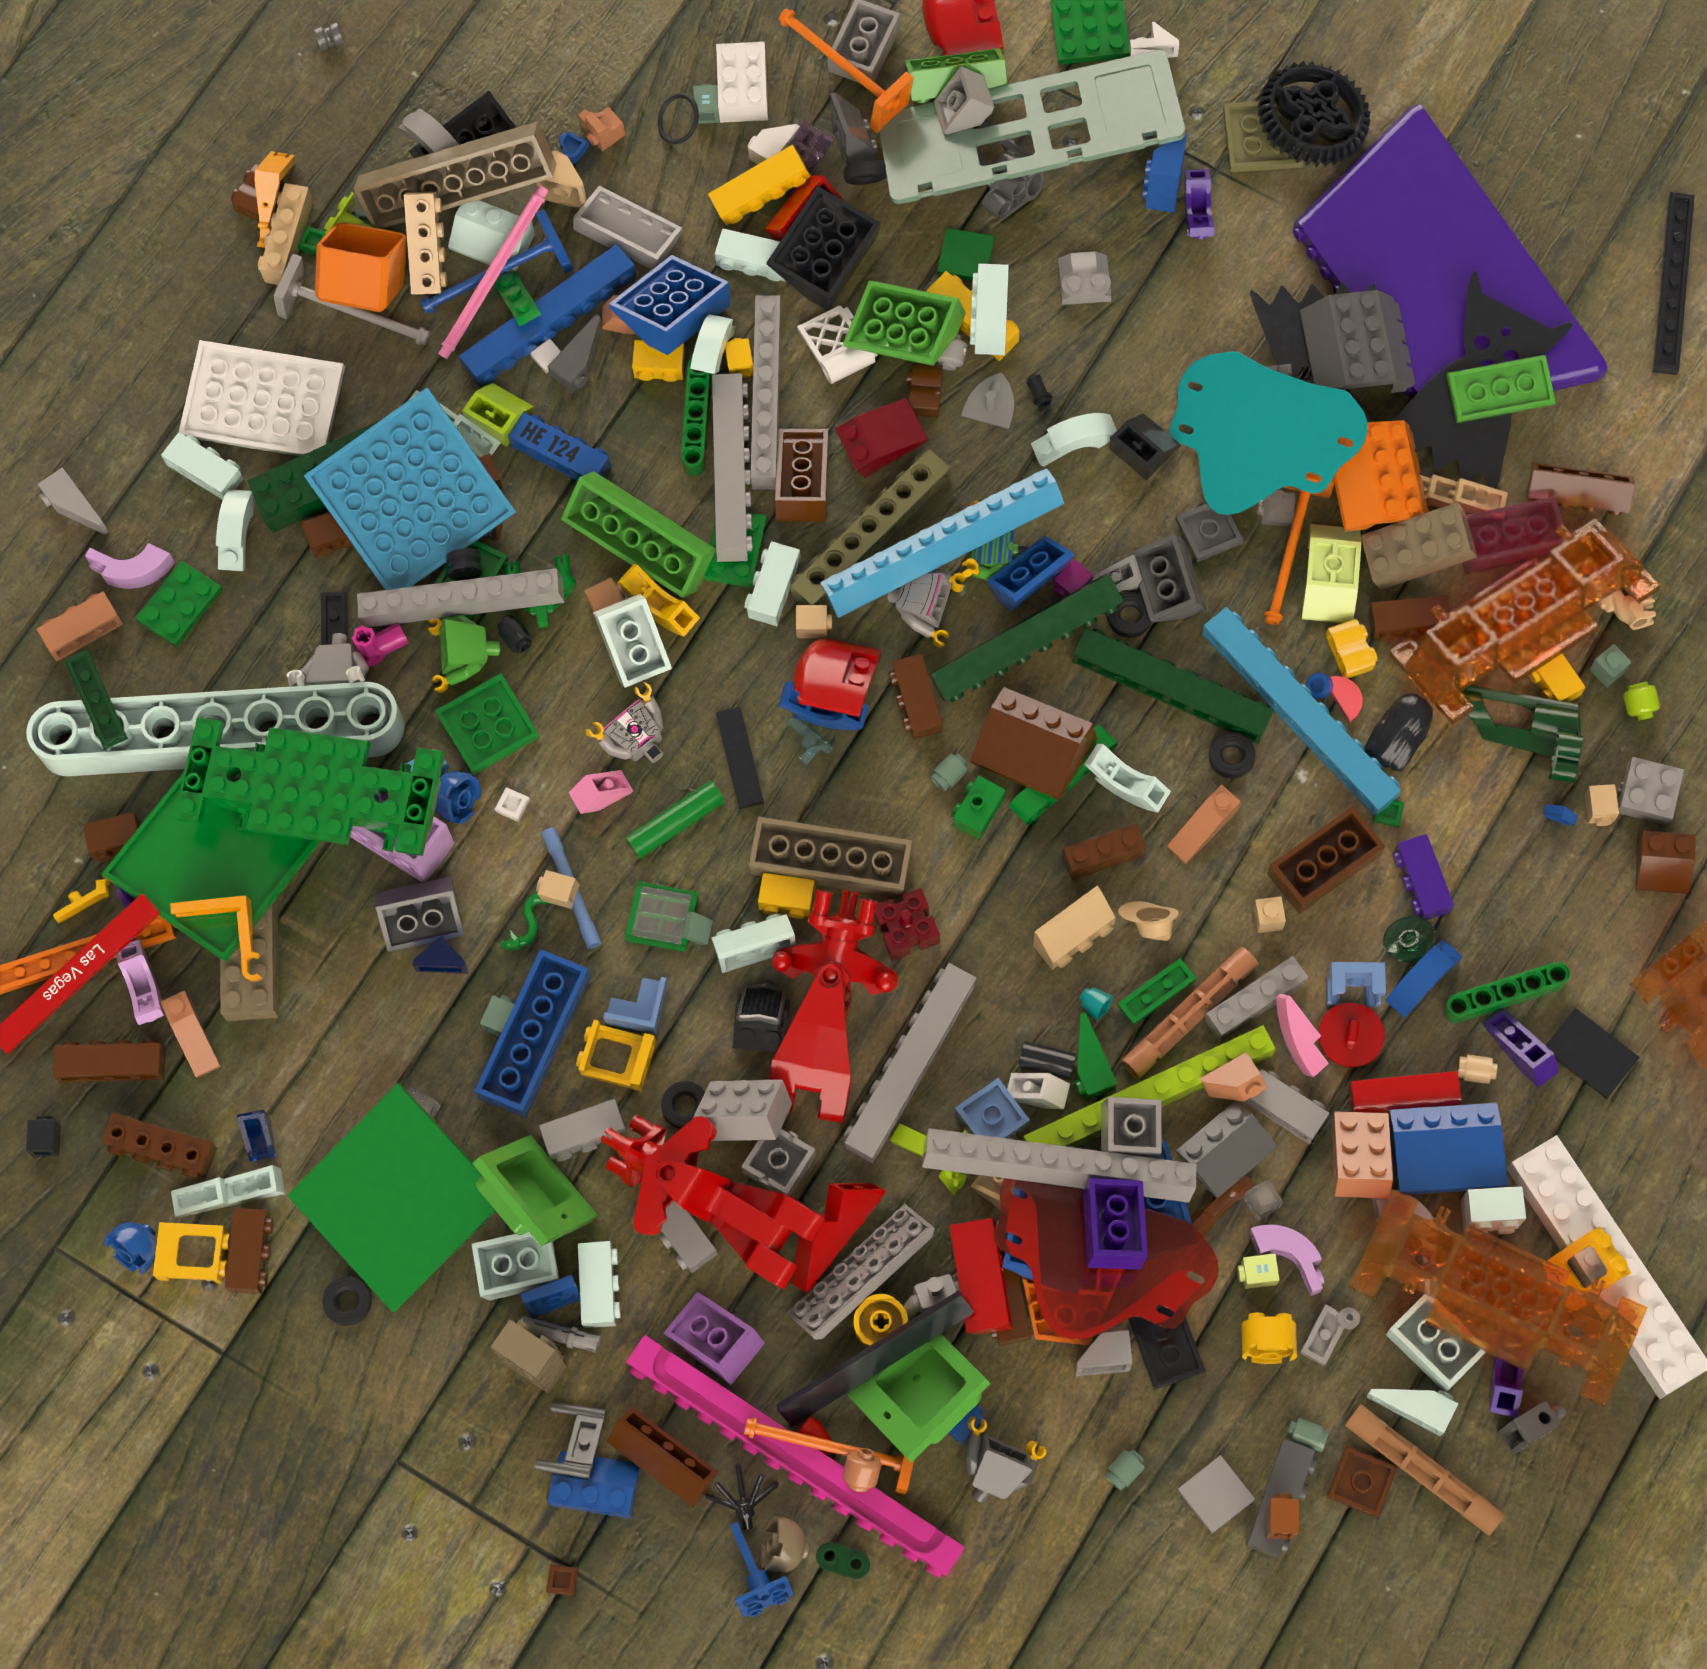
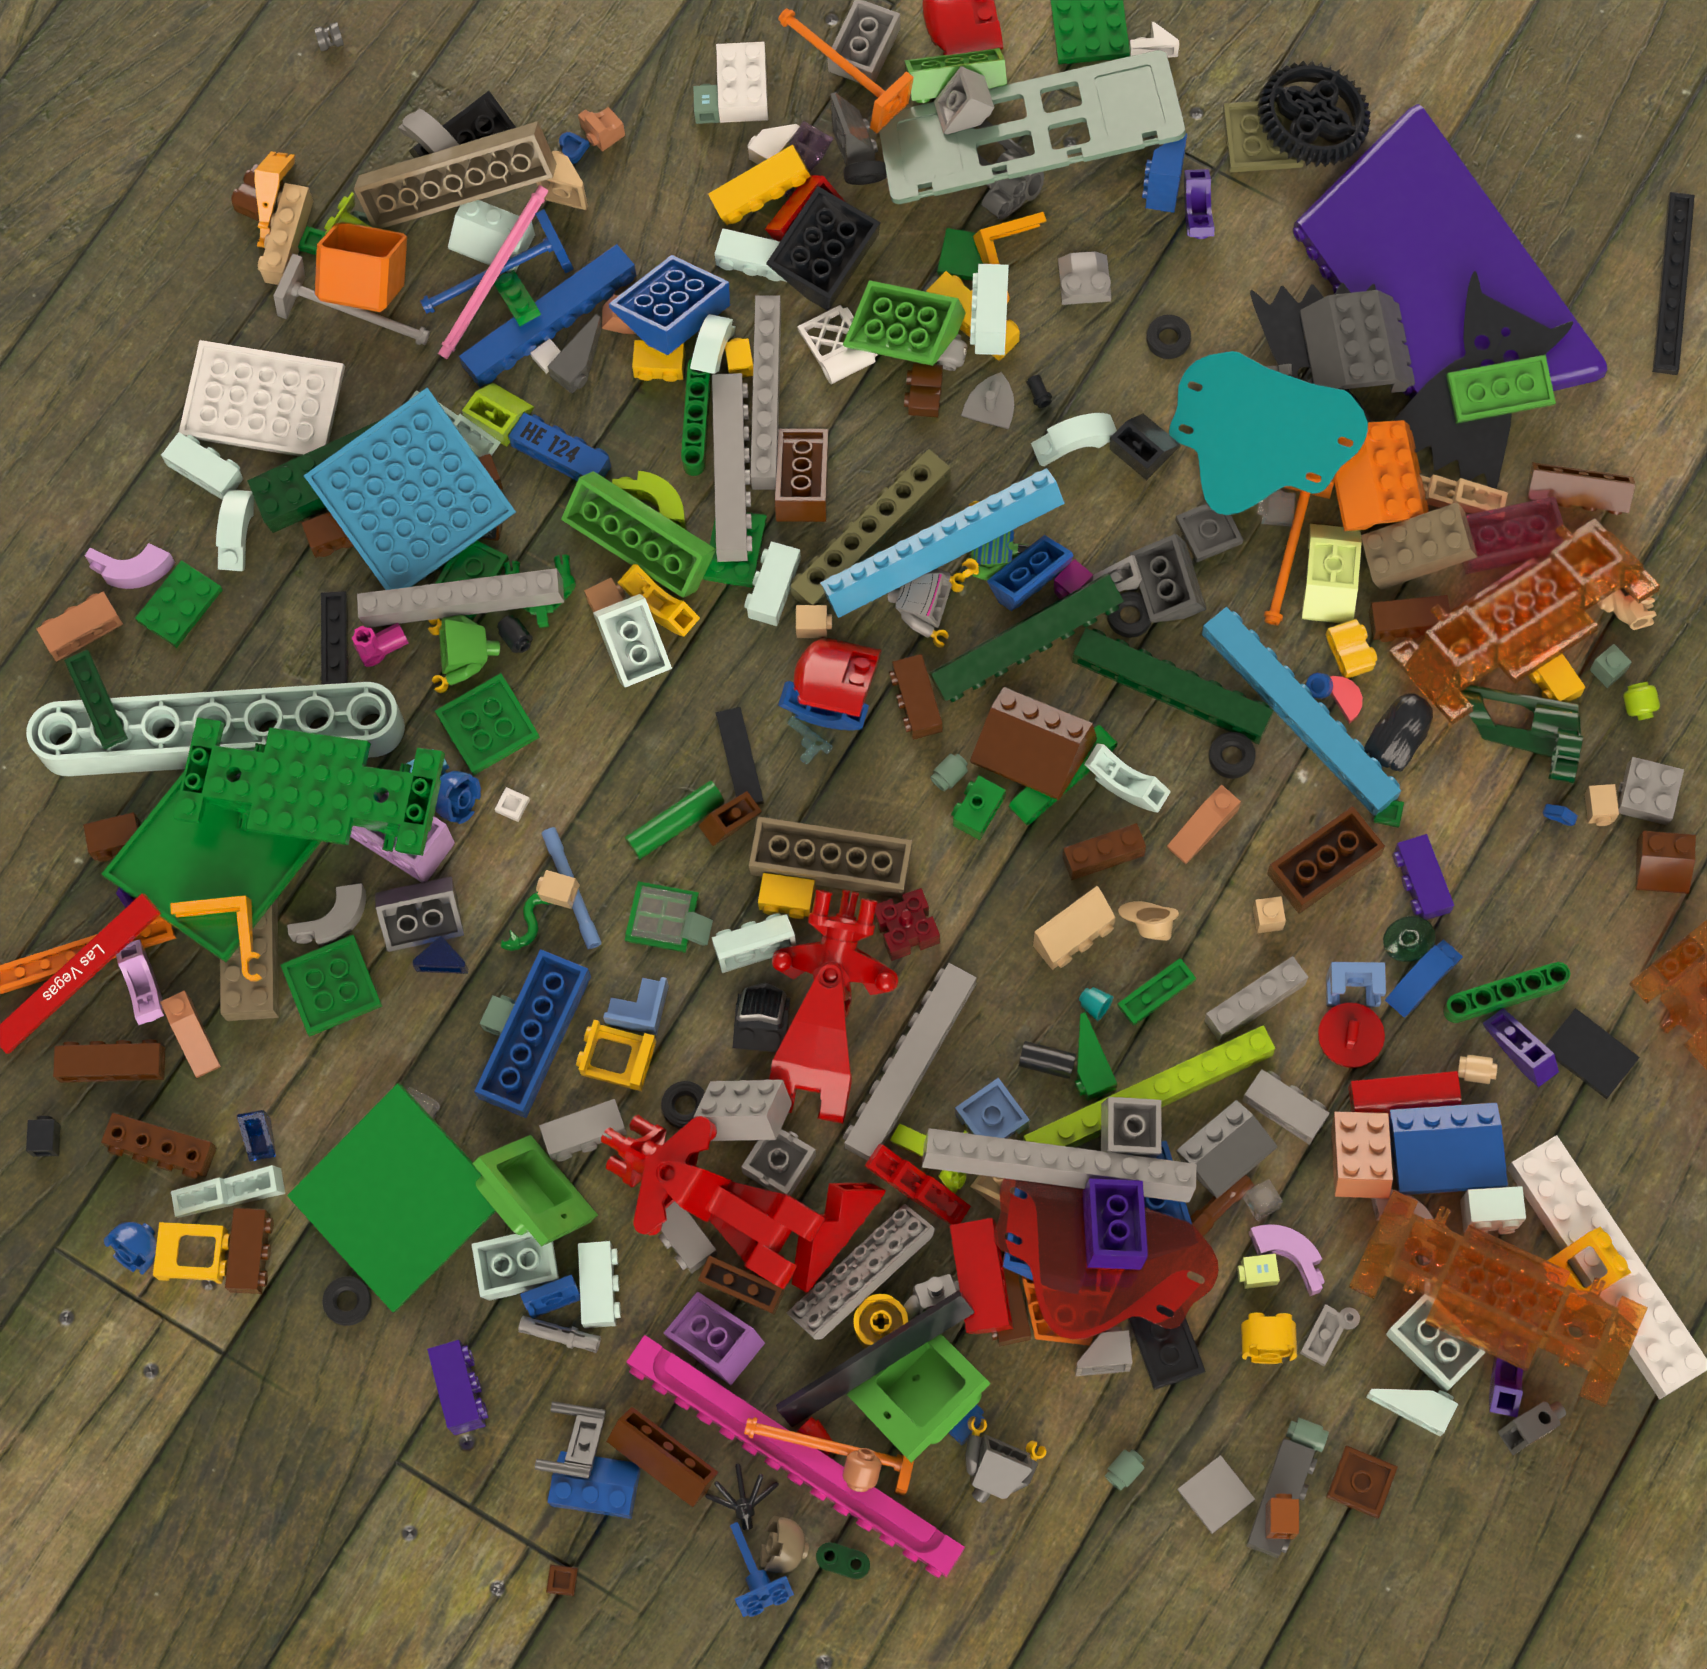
(68, 500): light grey slope -> none
(80, 903): yellow piece -> none
(331, 985): none -> green plate
(332, 665): light grey torso -> none
(337, 923): none -> light grey arch
(424, 242): tan brick -> none
(458, 1387): none -> dark purple brick
(464, 564): black wheel -> none
(529, 1355): dark tan brick -> none
(599, 791): bright pink slope -> none
(633, 731): light grey torso -> none
(635, 230): light grey slope -> none
(657, 492): none -> lime arch
(695, 121): black tyre -> none
(729, 818): none -> reddish brown slope
(741, 1285): none -> reddish brown brick
(881, 436): dark red slope -> none
(917, 1185): none -> red slope
(984, 237): none -> light orange hinge
(1038, 1090): white slope -> none
(1168, 322): none -> black tyre
(1189, 1012): nougat piece -> none
(1235, 1080): nougat slope -> none
(1299, 1036): bright pink slope -> none
(1425, 1470): medium nougat piece -> none

